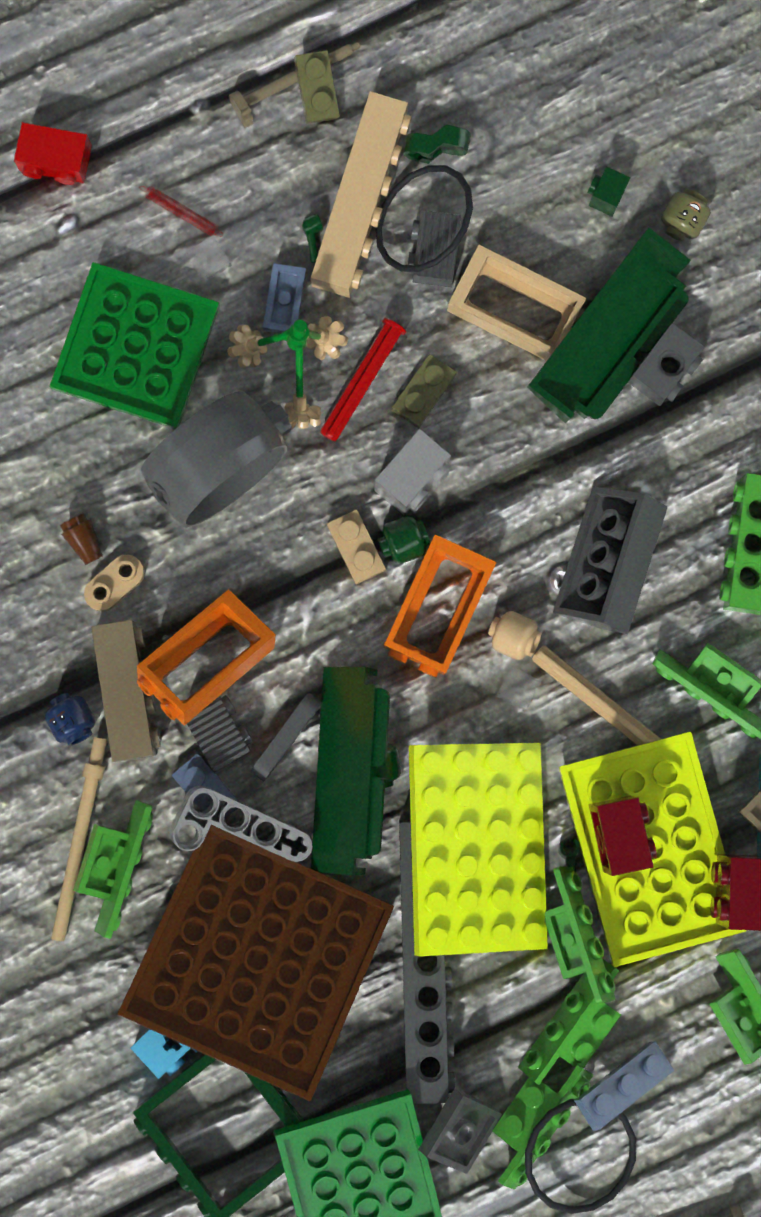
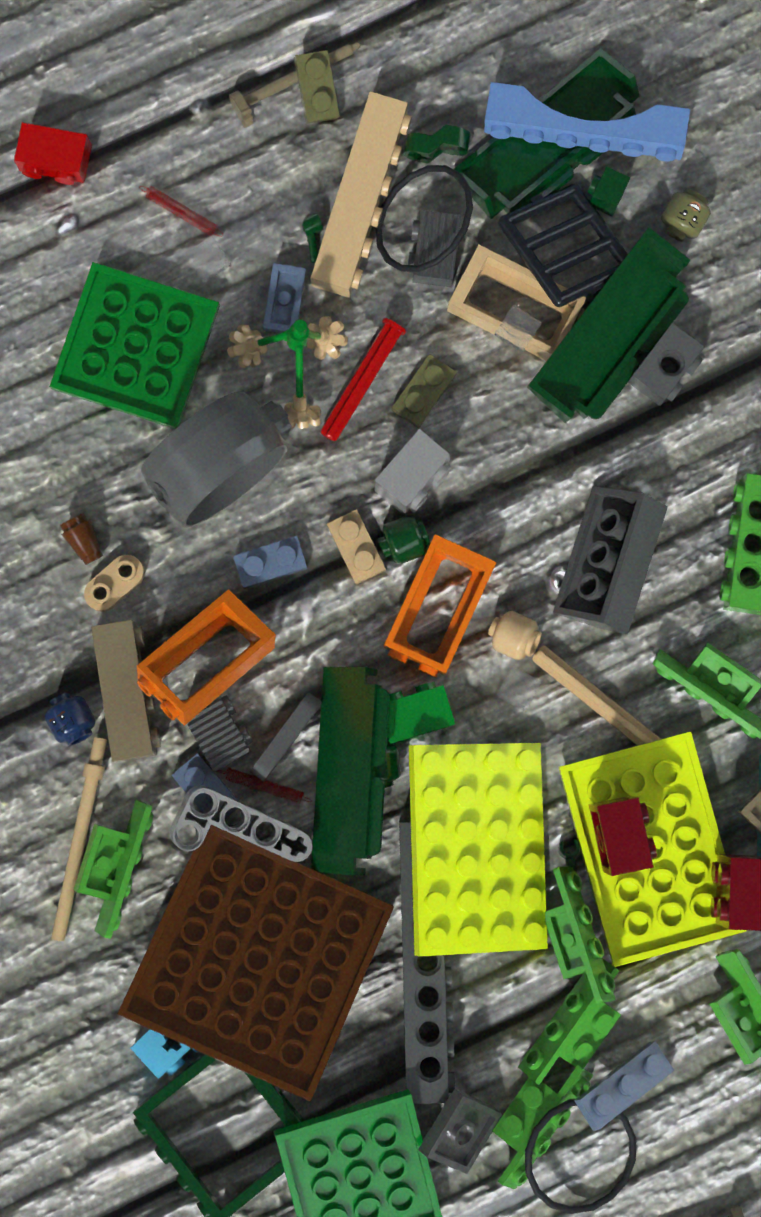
(270, 562): none -> sand blue plate
(300, 794): none -> red piece
(418, 713): none -> green brick
(513, 171): none -> dark green slope
(517, 328): none -> clear tile
(518, 114): none -> medium blue arch
(544, 273): none -> black bar

